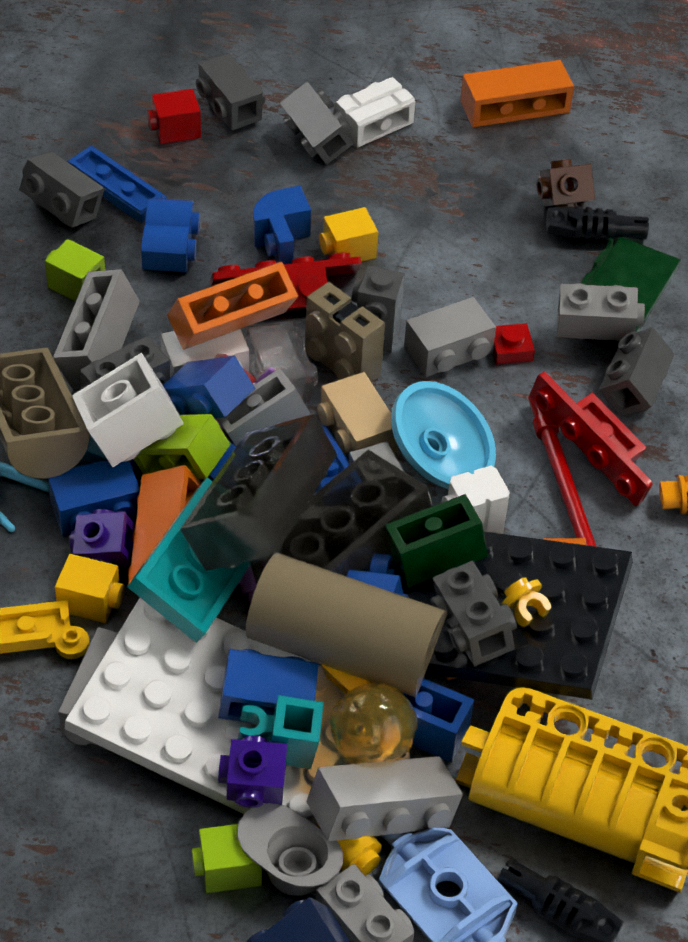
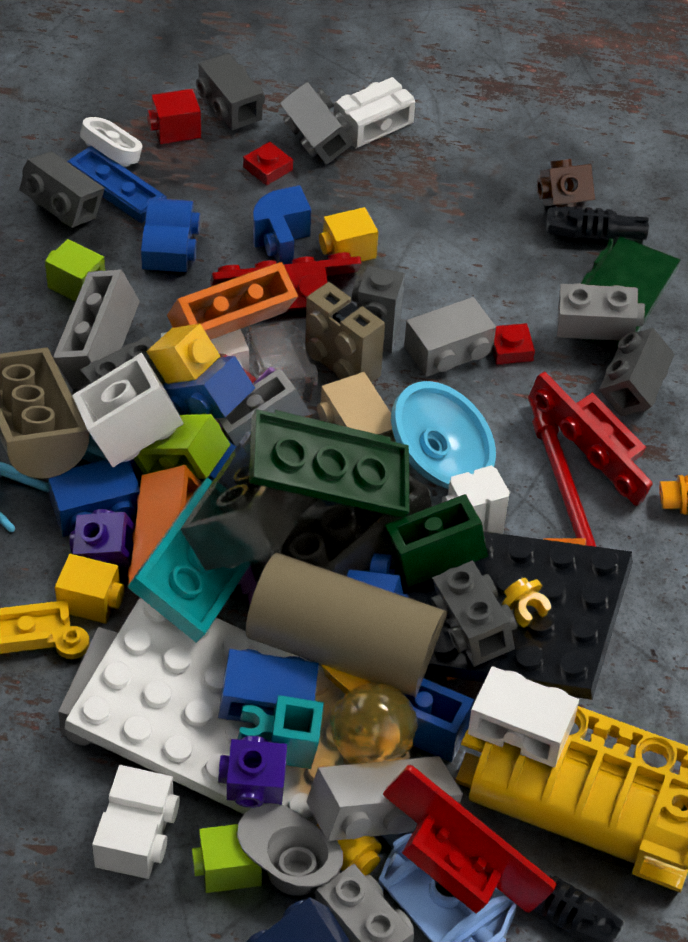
(111, 140): none -> white plate
(134, 822): none -> white brick
(183, 353): none -> yellow brick
(268, 163): none -> red plate
(329, 462): none -> dark green piece
(463, 850): none -> red bracket
(516, 93): orange brick -> none
(523, 715): none -> white brick

